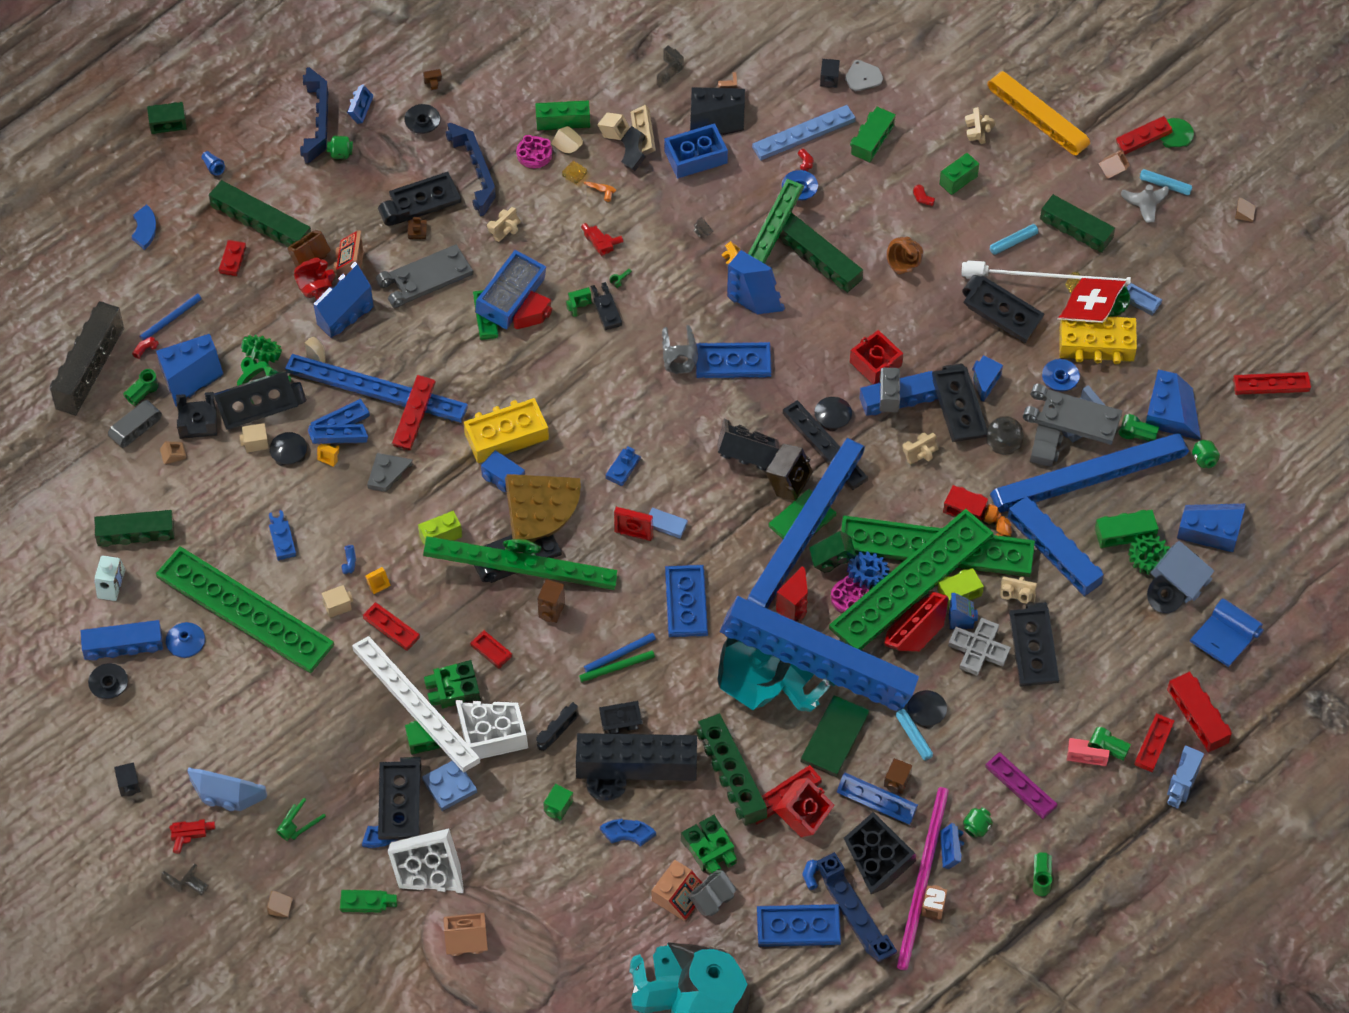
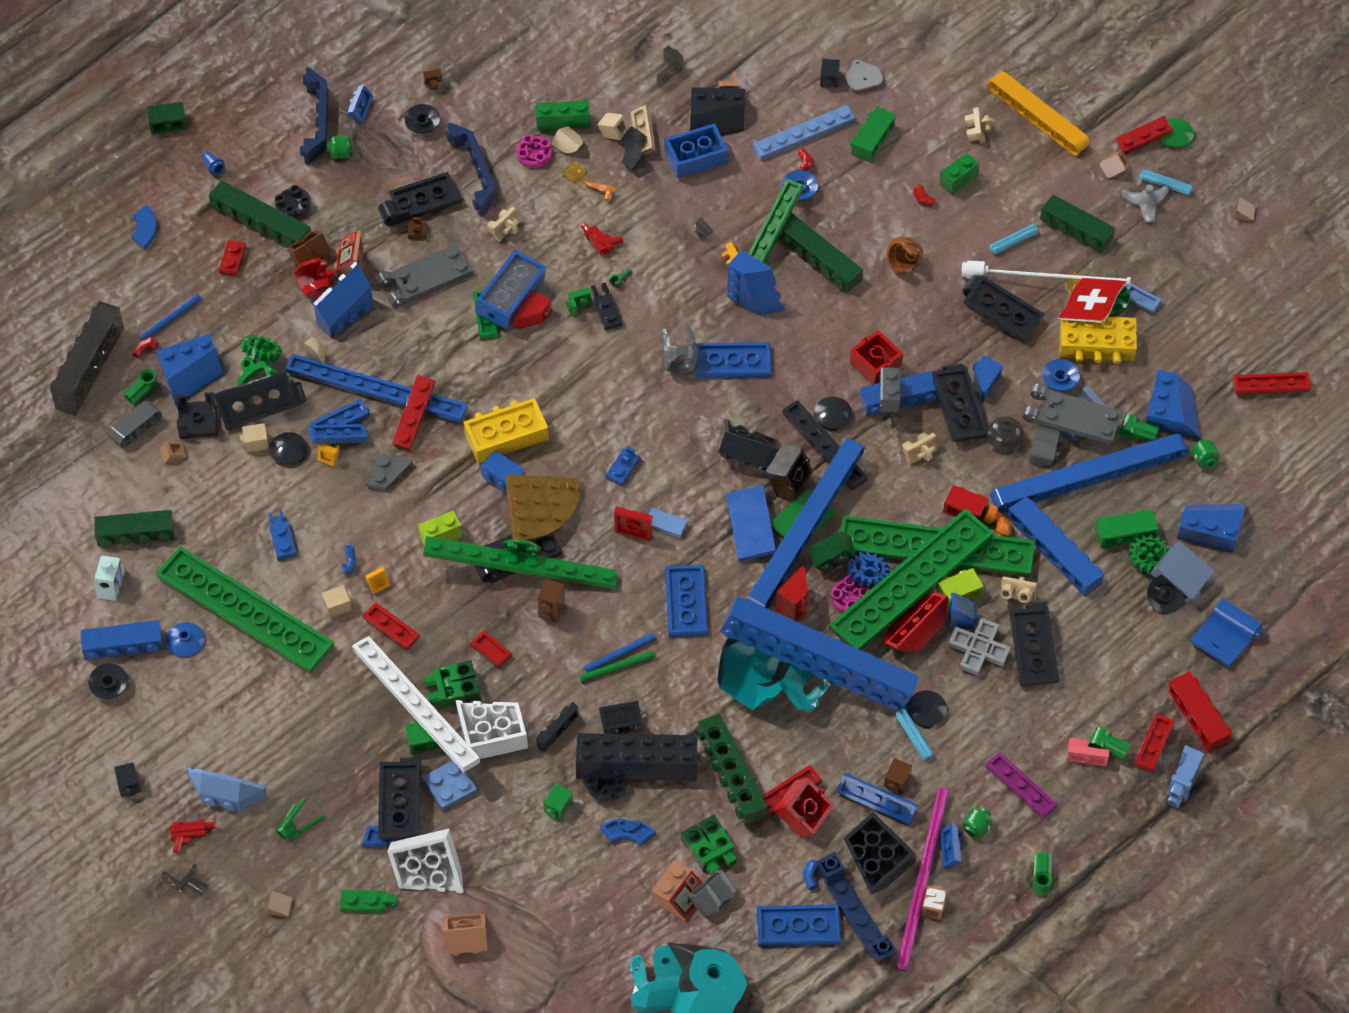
(293, 201): none -> black dish
(751, 523): none -> blue tile
(835, 736): dark green tile -> none

